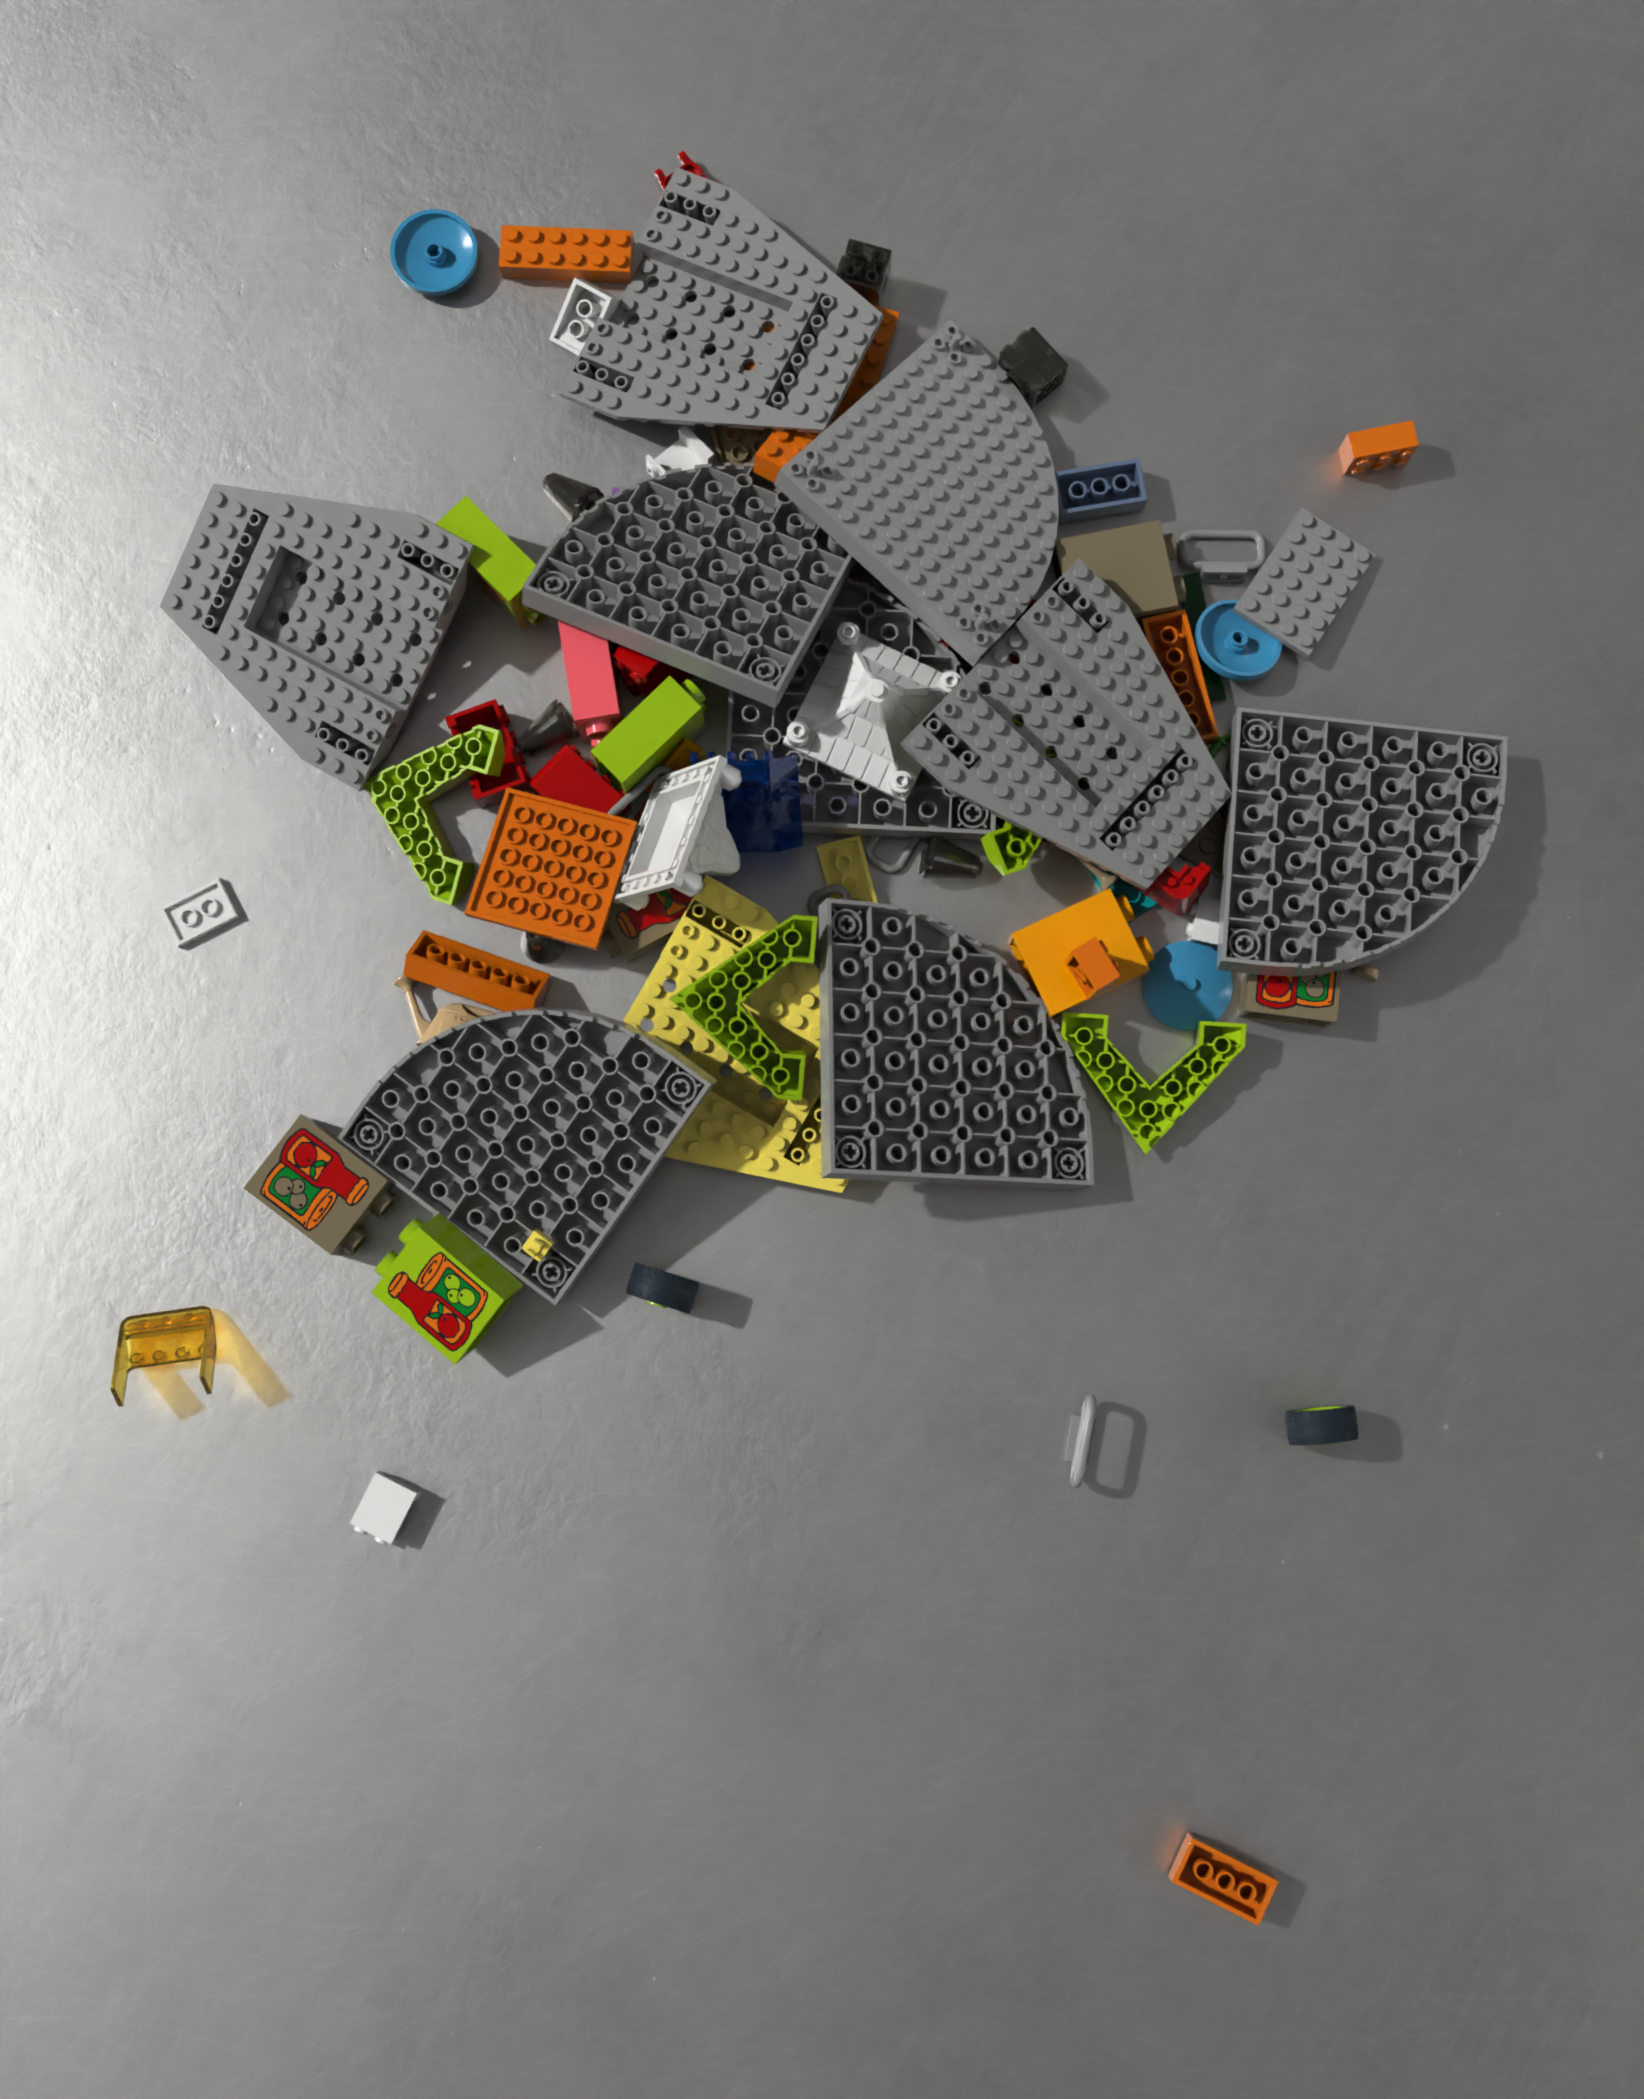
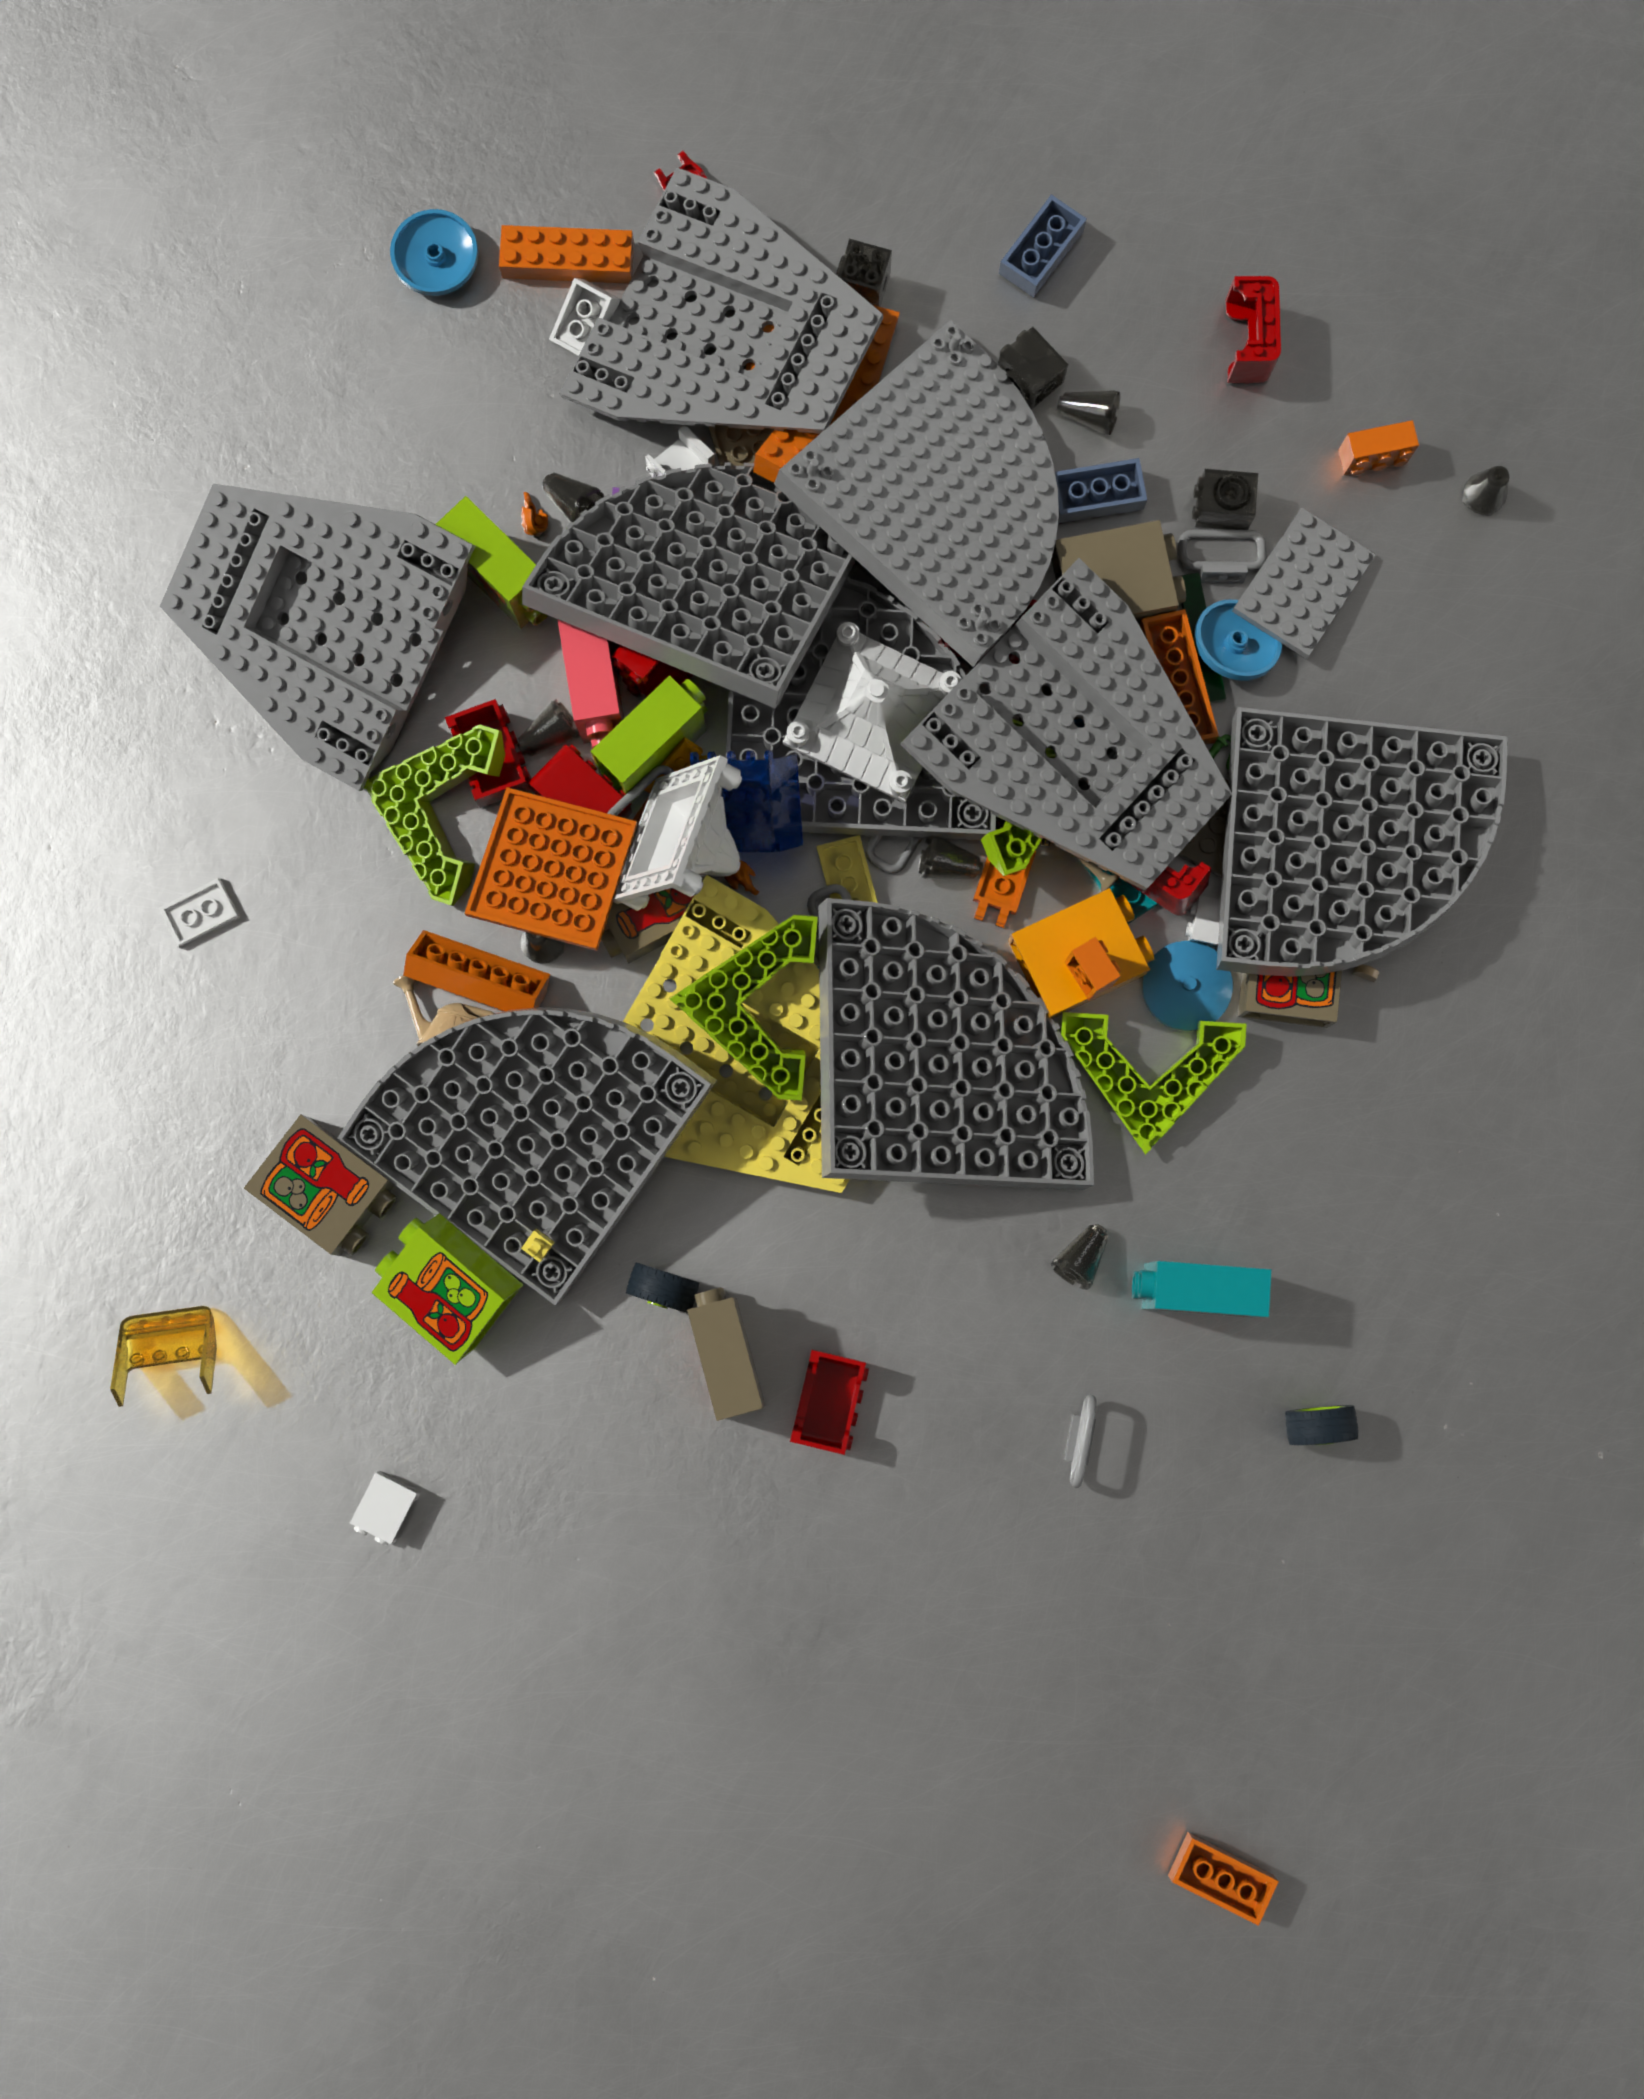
(533, 523): none -> orange piece
(725, 1354): none -> dark tan brick
(742, 877): none -> orange piece
(829, 1402): none -> red windscreen
(1000, 891): none -> orange tile
(1042, 245): none -> sand blue brick
(1082, 1257): none -> clear smoke cone
(1091, 409): none -> clear smoke cone
(1203, 1289): none -> teal brick
(1225, 499): none -> clear smoke brick
(1259, 303): none -> red windscreen
(1487, 490): none -> clear smoke cone

